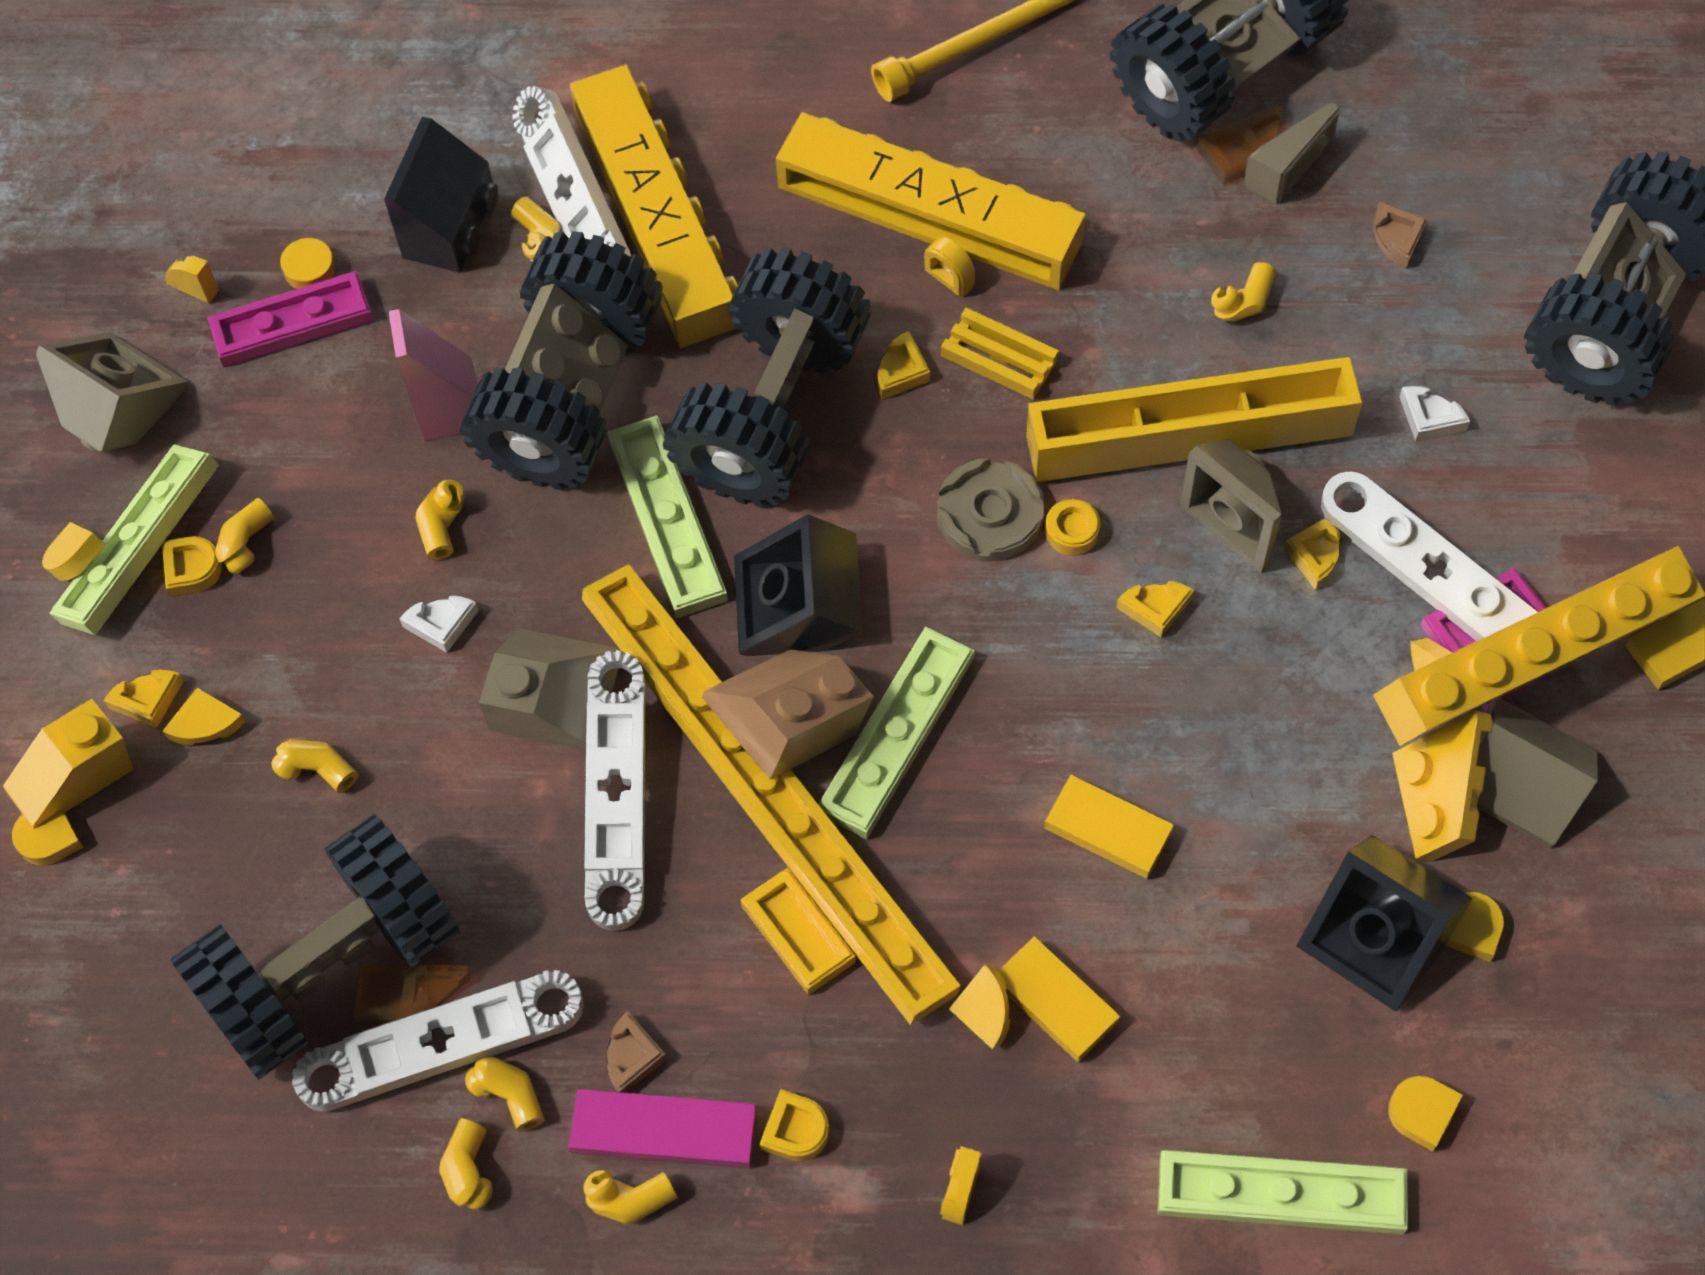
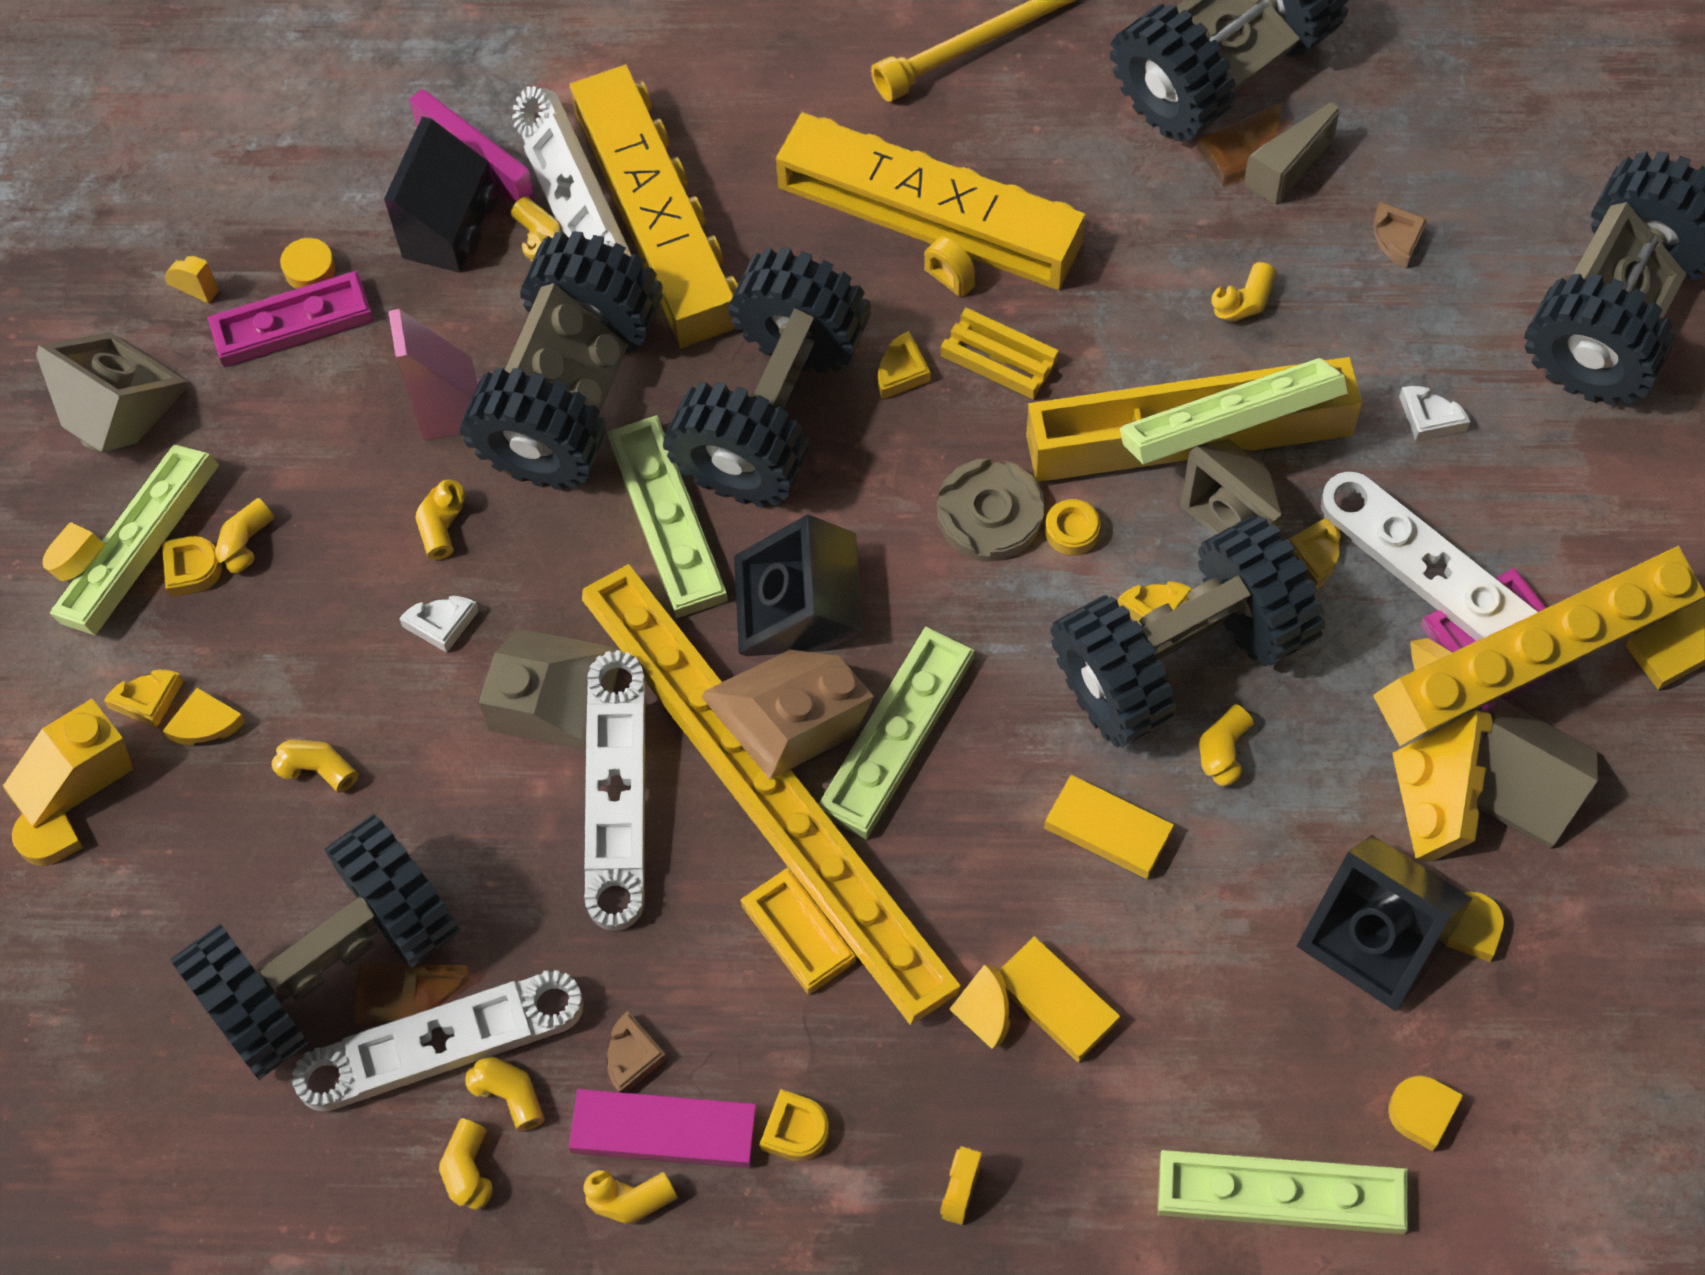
(508, 173): none -> dark pink tile
(1218, 746): none -> yellow arm
(1232, 410): none -> yellowish green tile
(1248, 587): none -> black plate

